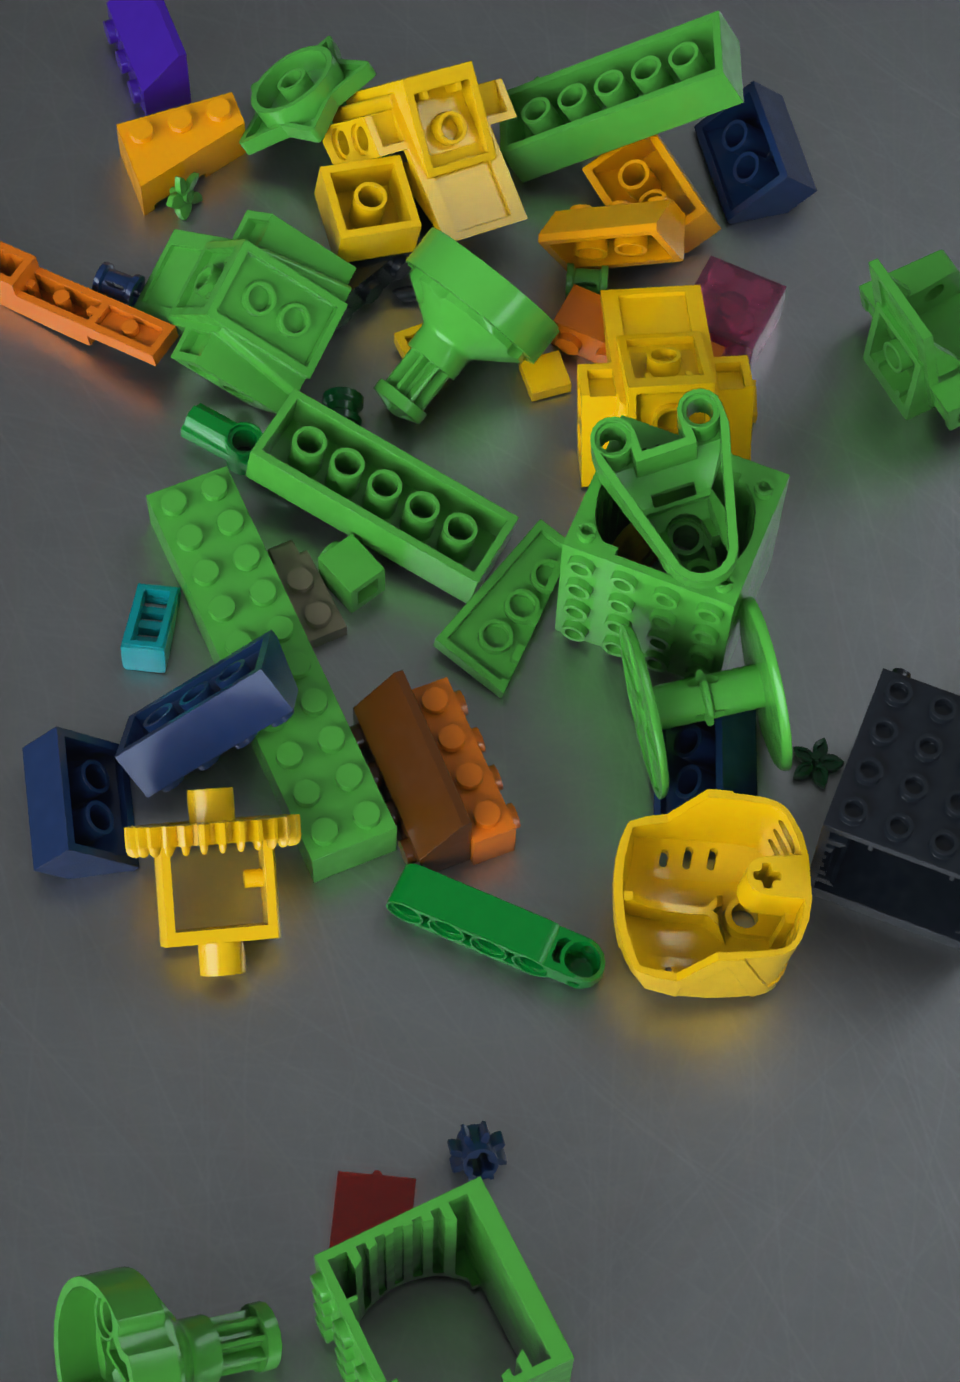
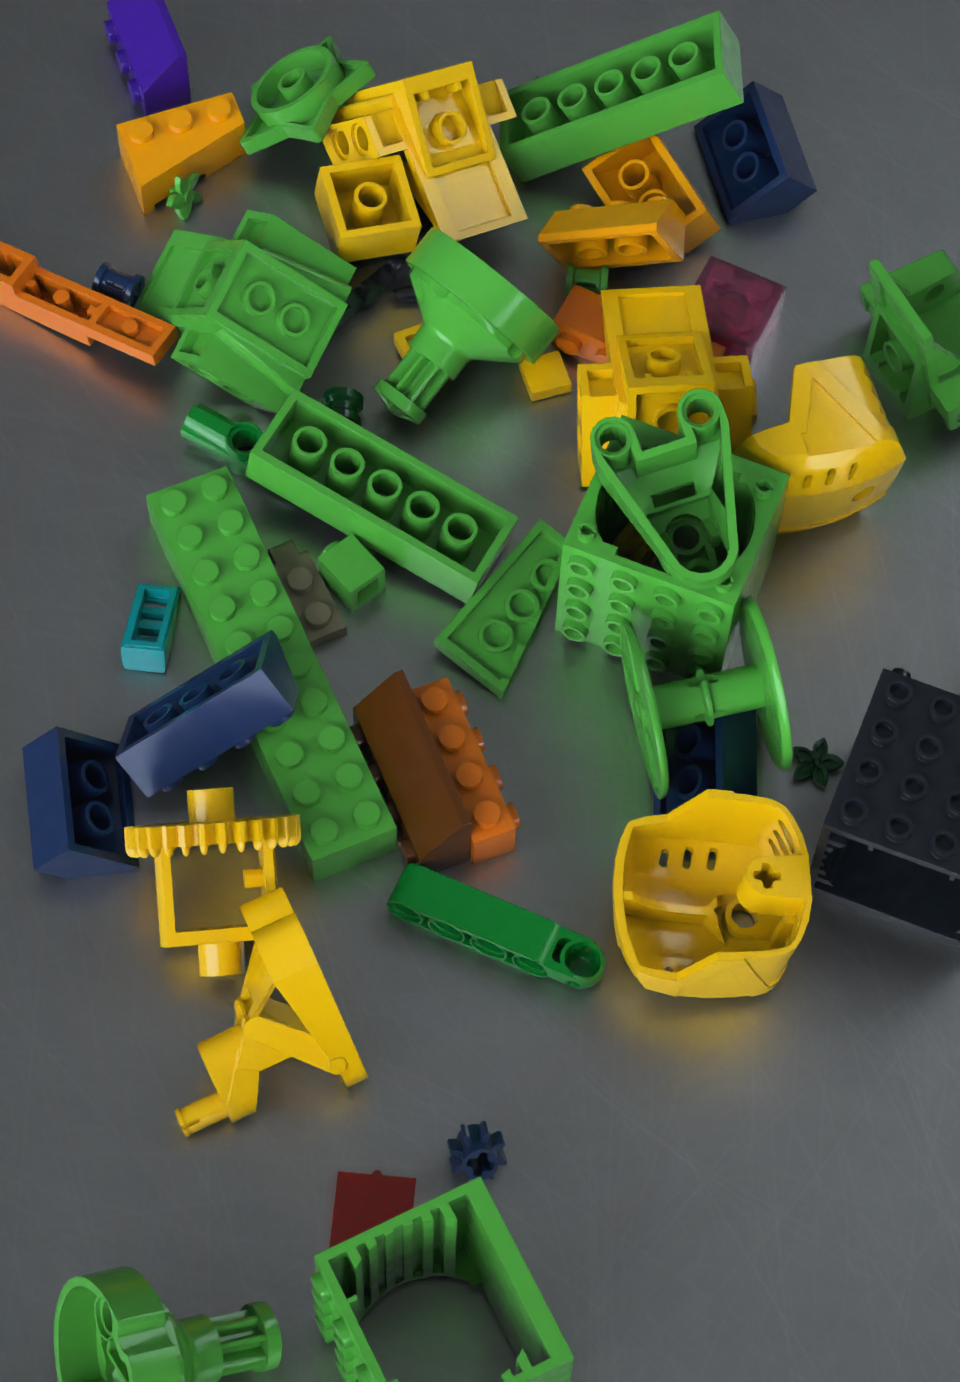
(269, 1029): none -> yellow connector
(829, 428): none -> yellow piece

